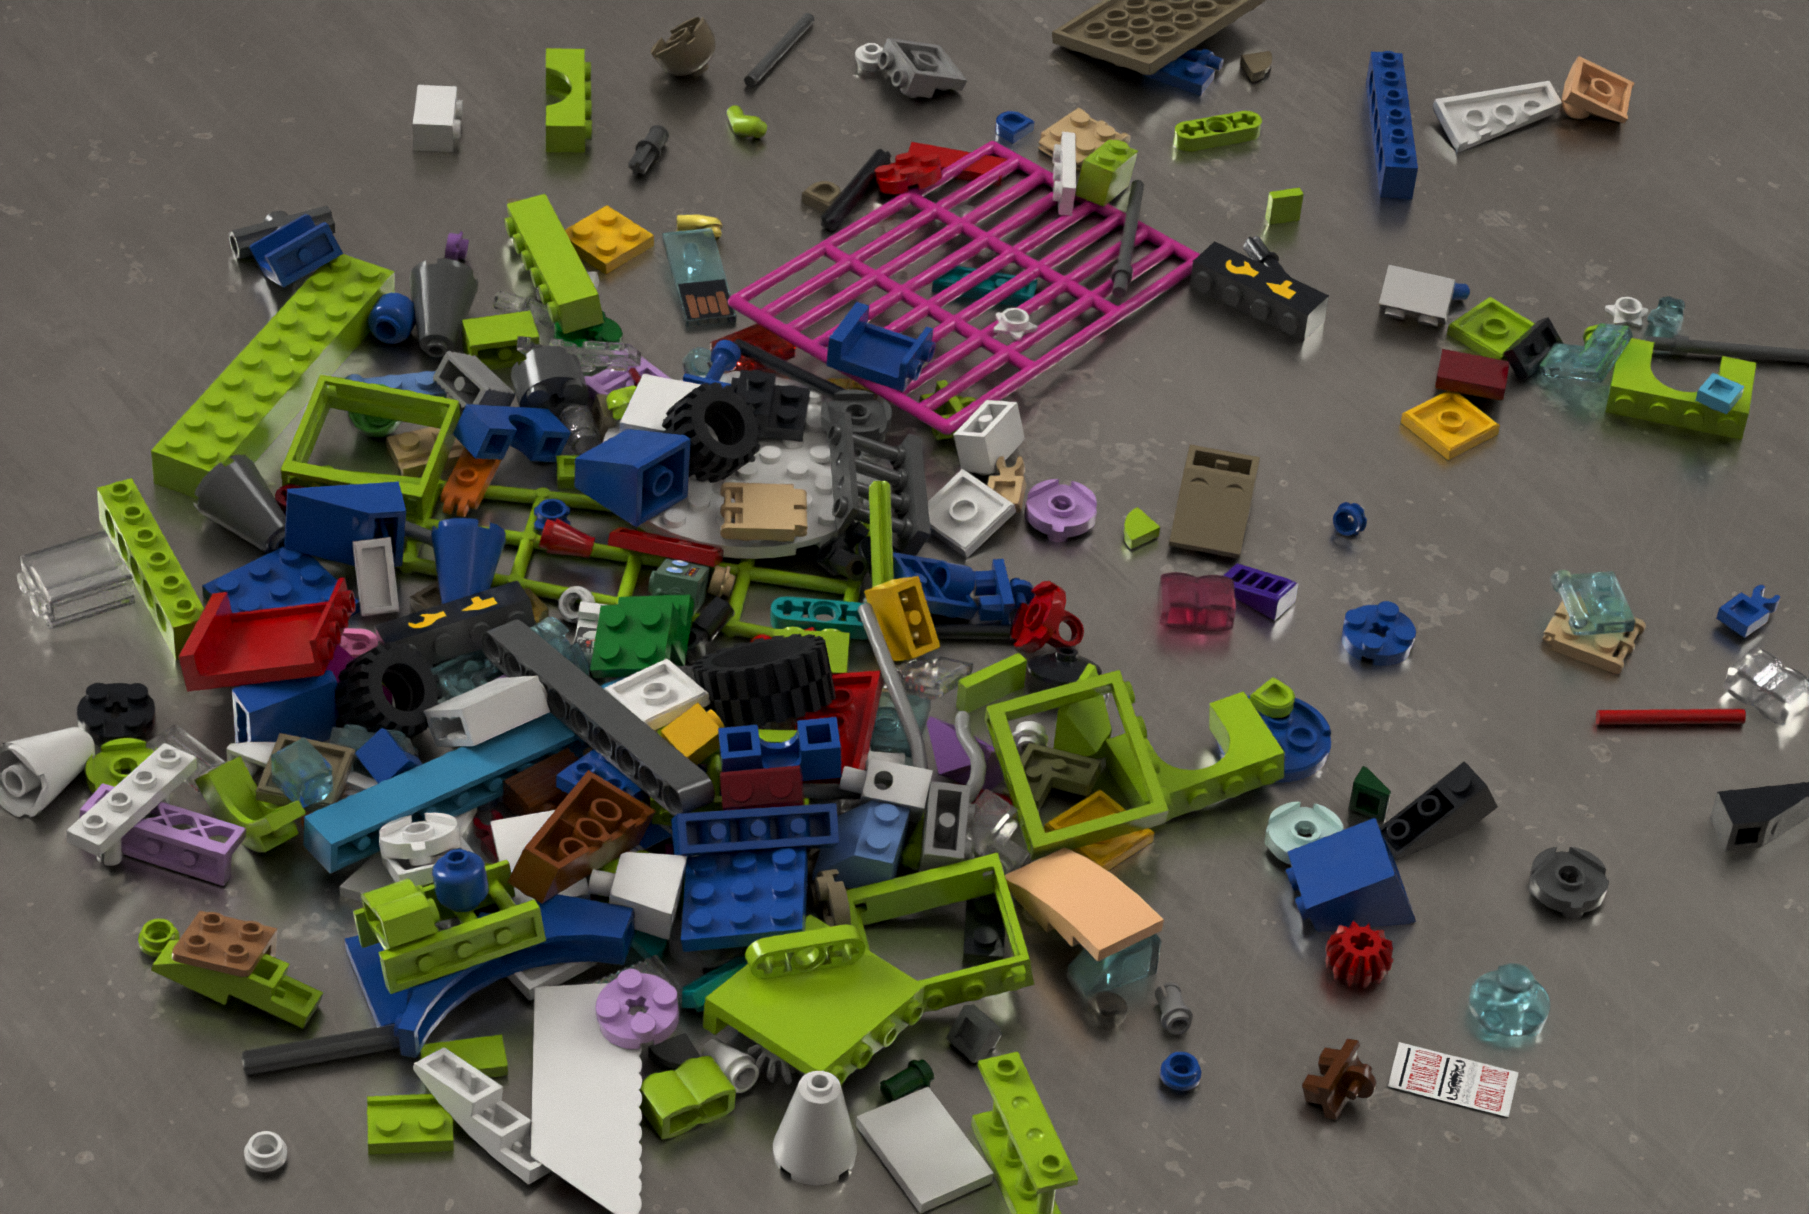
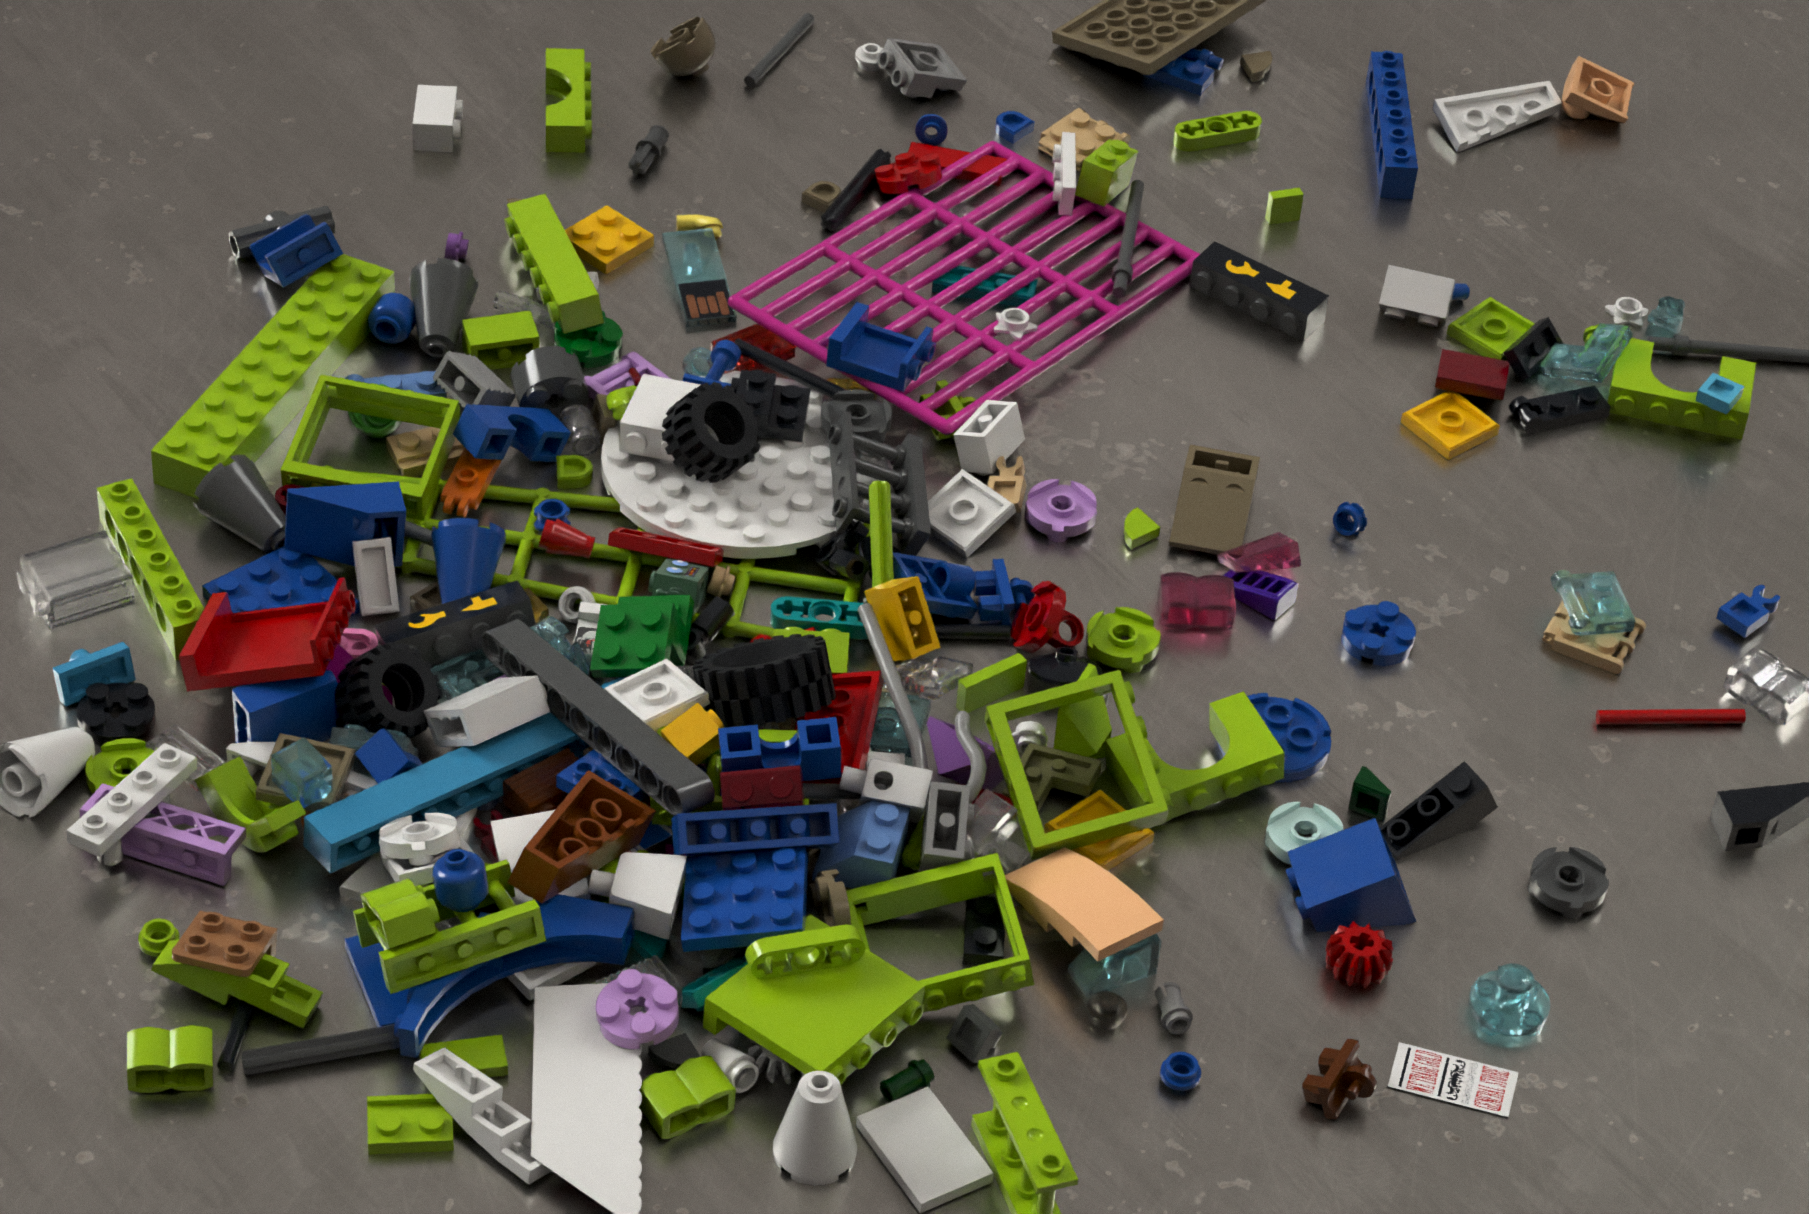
(83, 669): none -> dark azure tile
(170, 1059): none -> lime brick
(235, 1036): none -> black bar
(265, 1151): white plate -> none
(592, 353): clear wing -> none
(636, 473): blue slope -> none
(745, 125): lime arm -> none
(763, 511): tan plate -> none
(934, 121): none -> blue plate
(1128, 654): none -> lime plate
(1259, 252): black axle -> none
(1267, 553): none -> clear pink slope
(1273, 699): lime tile -> none
(1559, 409): none -> black plate

